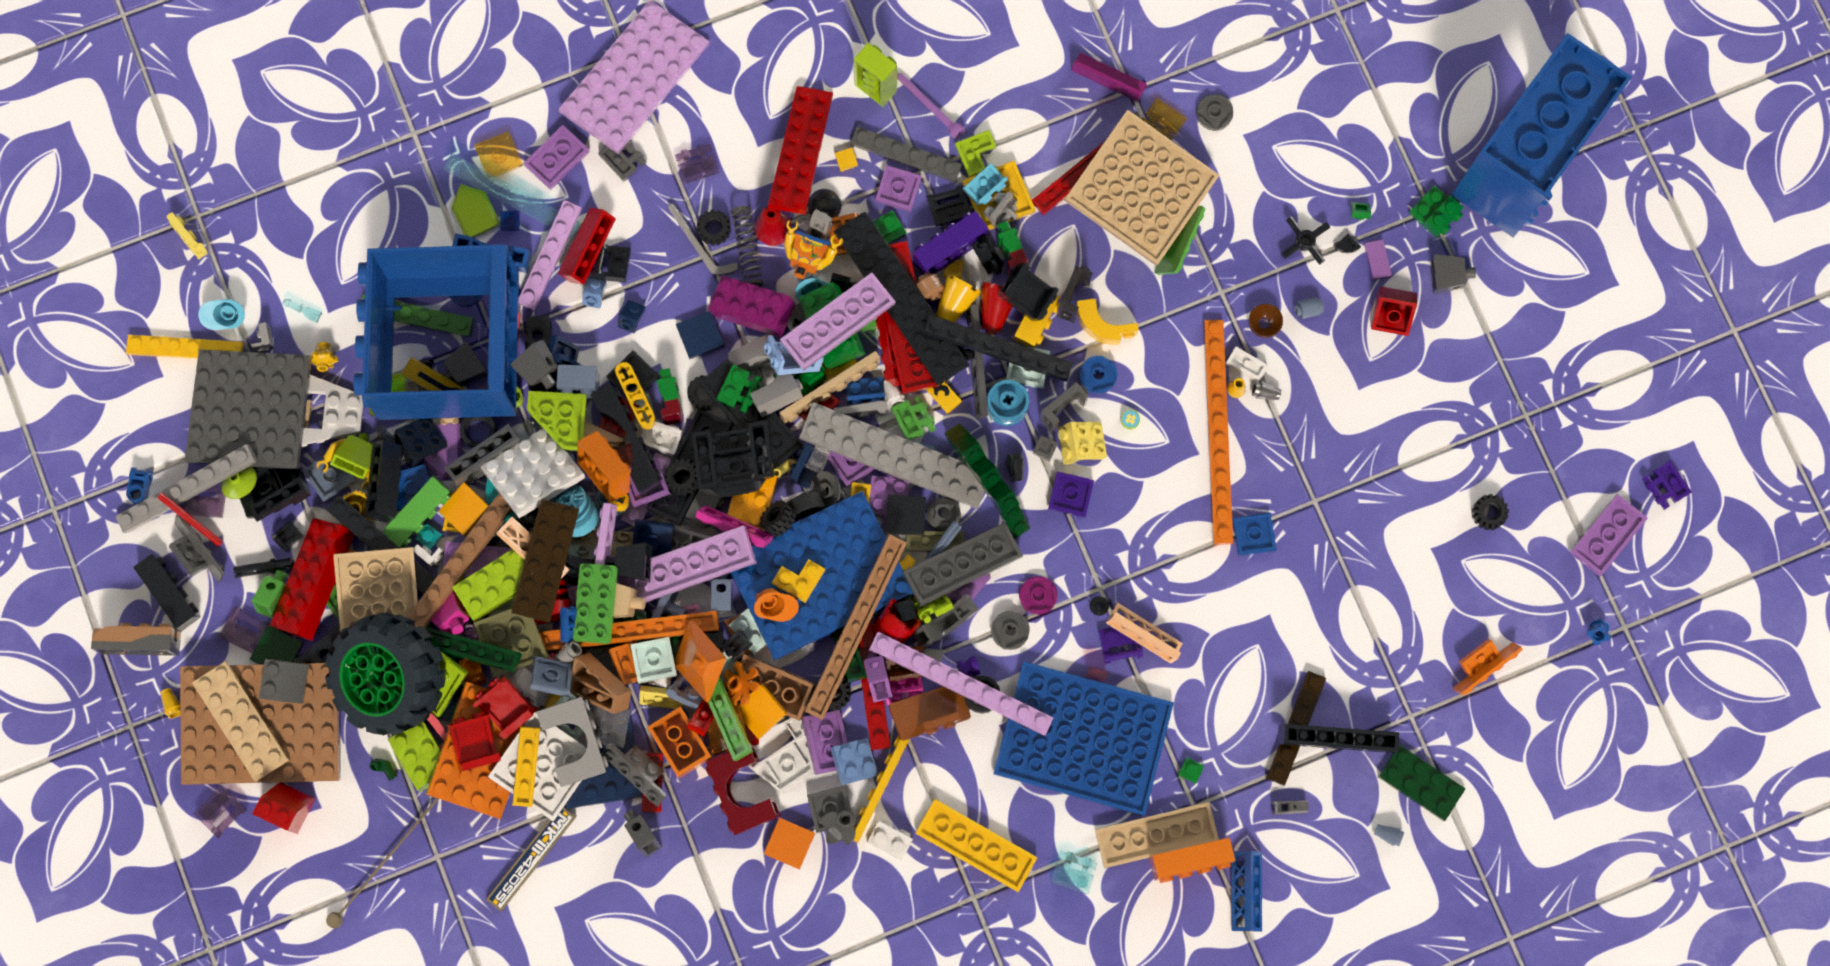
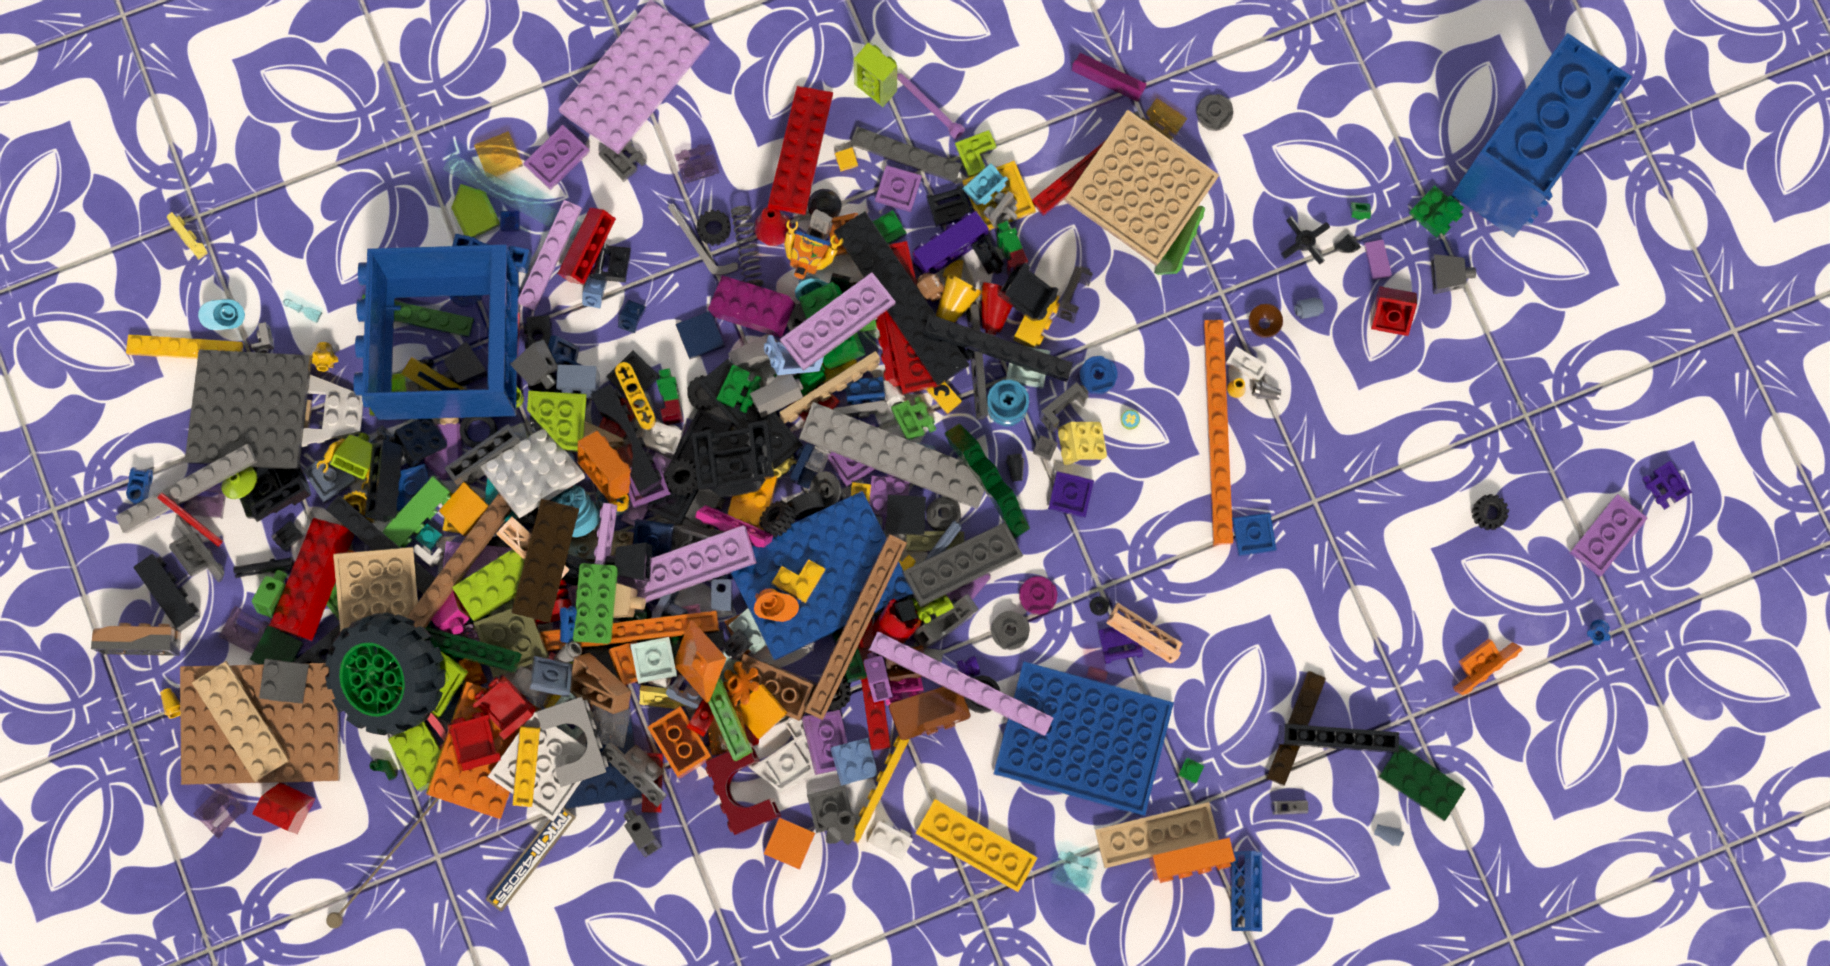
(1099, 329): yellow arch -> none

